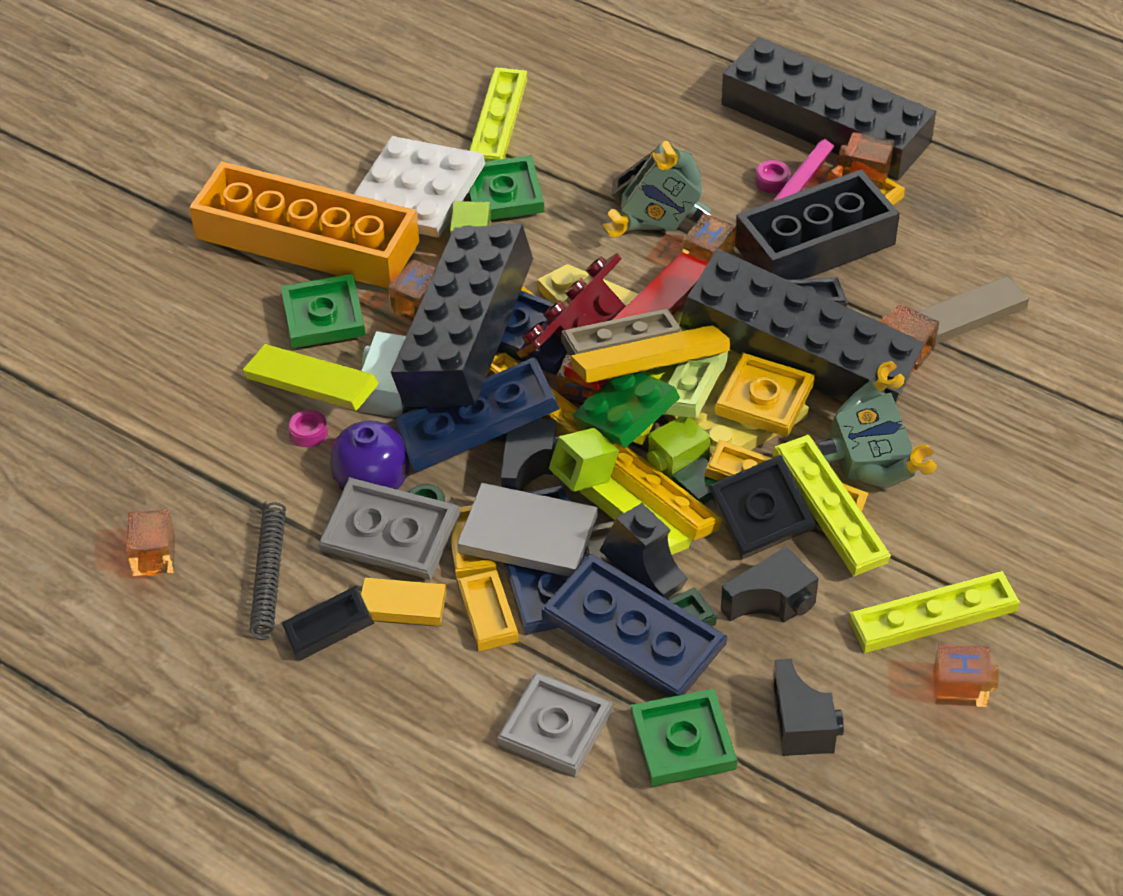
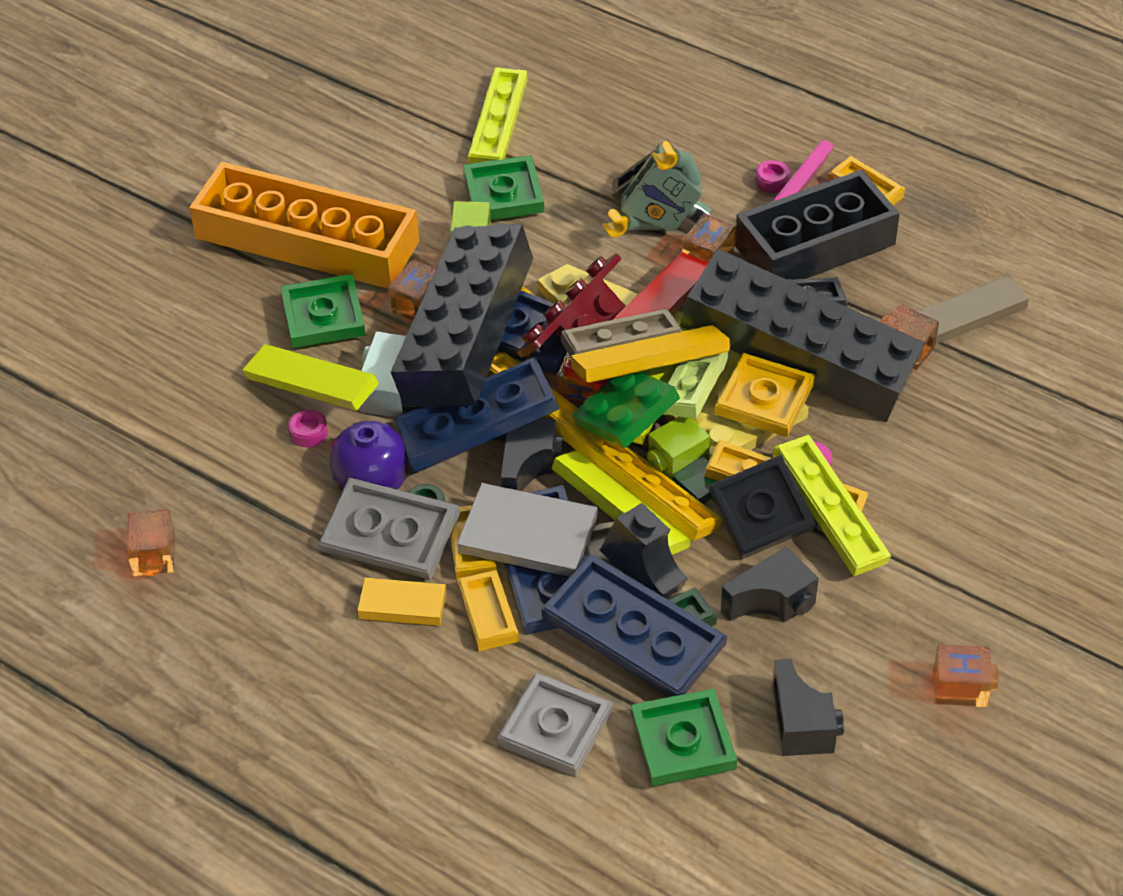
(275, 569): dark grey piece -> none
(328, 623): black tile -> none
(422, 179): white plate -> none
(583, 459): lime brick -> none
(824, 103): black brick -> none
(870, 155): clear orange brick -> none
(872, 438): sand green torso -> none
(933, 612): neon yellow tile -> none

